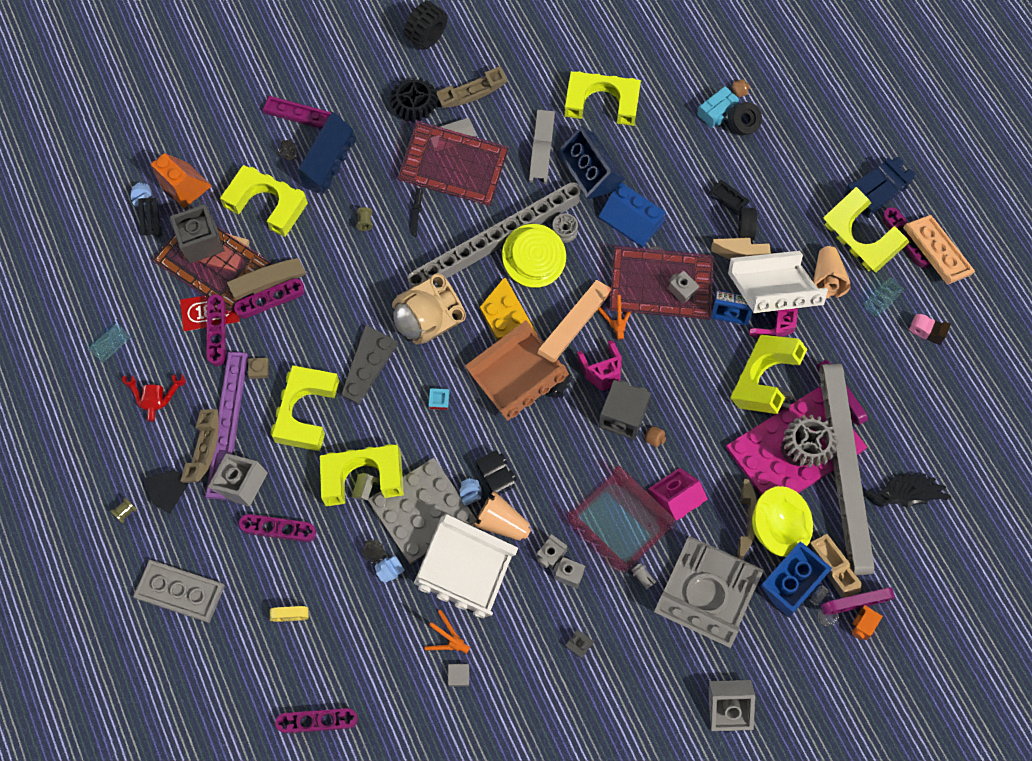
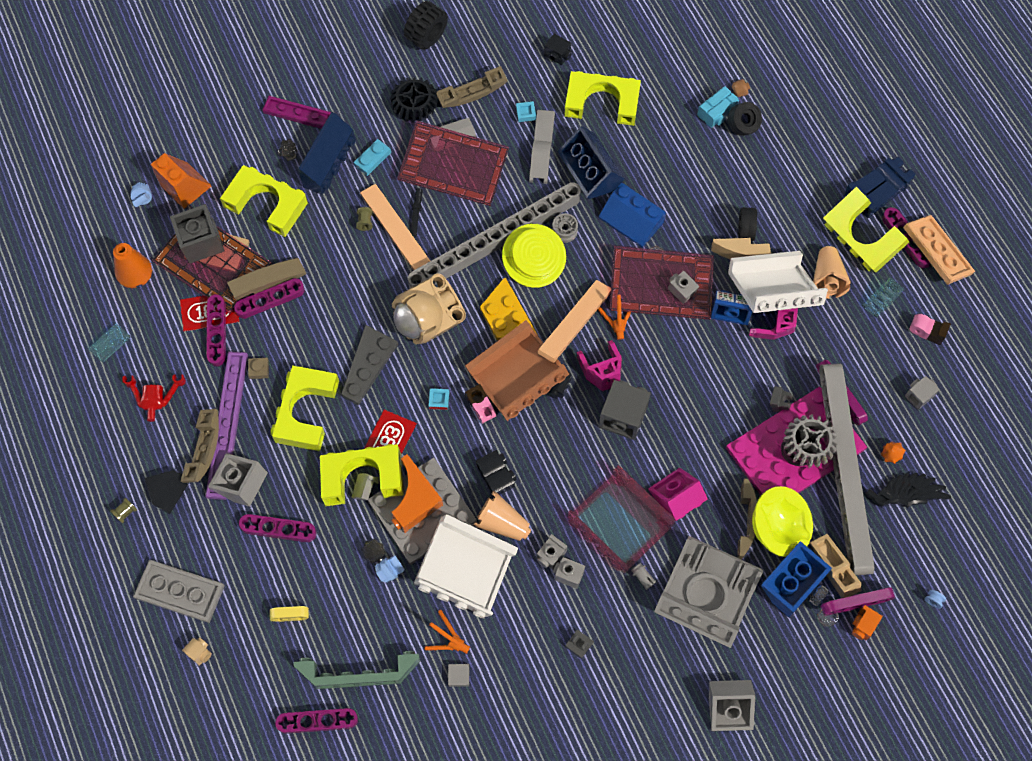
(131, 266): none -> orange cone
(149, 219): black tile -> none
(197, 651): none -> tan plate
(372, 157): none -> medium azure plate
(391, 430): none -> red sticker
(394, 227): none -> light nougat tile
(406, 664): none -> sand green slope
(418, 501): none -> orange arch
(470, 491): light blue piece -> none
(480, 403): none -> leg
(526, 111): none -> medium azure plate
(558, 49): none -> black brick
(655, 436): medium nougat piece -> none
(728, 197): black plate -> none
(766, 353): neon yellow arch -> none
(893, 452): none -> orange piece
(922, 392): none -> light grey brick
(935, 599): none -> light blue bush

